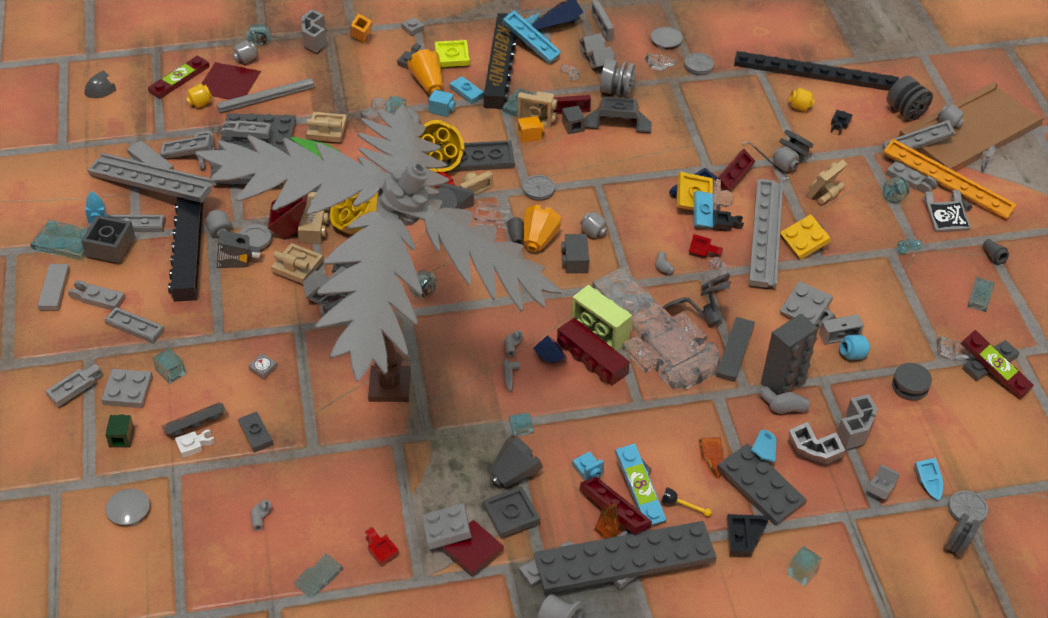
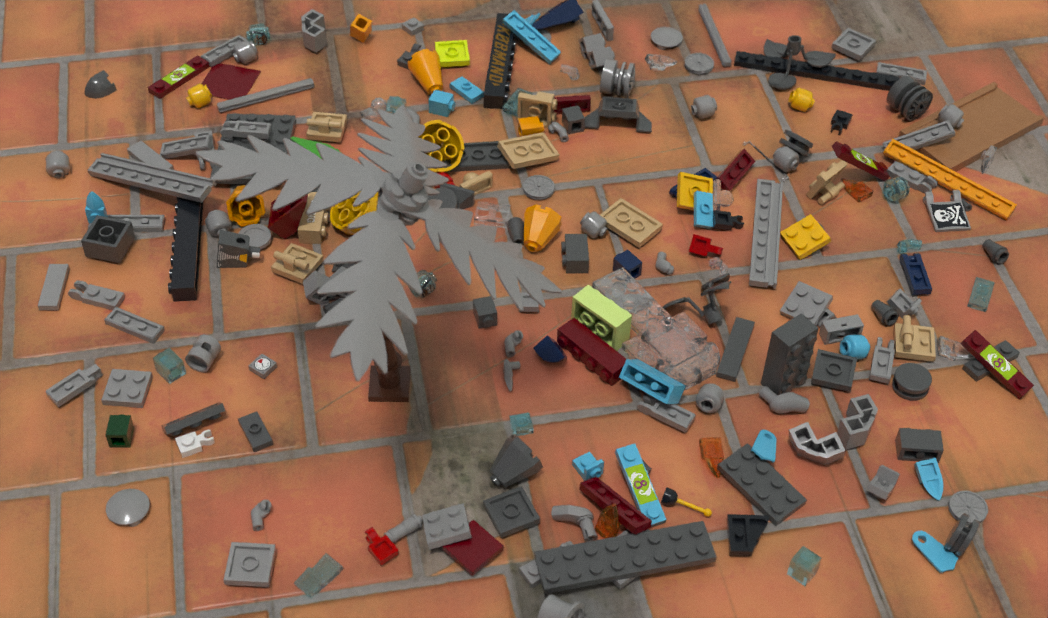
(57, 164): none -> light grey head
(60, 240): clear light blue plate -> none
(203, 353): none -> light grey wheel
(222, 51): none -> light grey tile
(245, 211): none -> light orange cone
(250, 564): none -> light grey plate
(404, 528): none -> light grey piece
(485, 312): none -> dark grey brick
(528, 150): none -> tan plate
(529, 303): none -> light grey plate
(555, 126): none -> light grey arm
(577, 515): none -> light grey arm
(629, 262): none -> dark blue brick
(631, 222): none -> tan plate
(652, 381): none -> medium azure brick
(667, 413): none -> light grey hinge
(704, 106): none -> light grey head
(709, 398): none -> light grey head
(715, 36): none -> light grey axle
(793, 47): none -> dark grey plant
(834, 370): none -> dark grey plate
(853, 44): none -> light grey plate
(858, 191): none -> clear orange plate
(860, 161): none -> dark red plate
(882, 361): none -> light grey hinge
(885, 312): none -> dark grey cone
(901, 71): none -> light grey tile
(903, 303): none -> light grey bracket
(914, 341): none -> tan plate
(916, 274): none -> dark blue plate
(918, 444): none -> dark grey brick
(935, 552): none -> medium azure piece

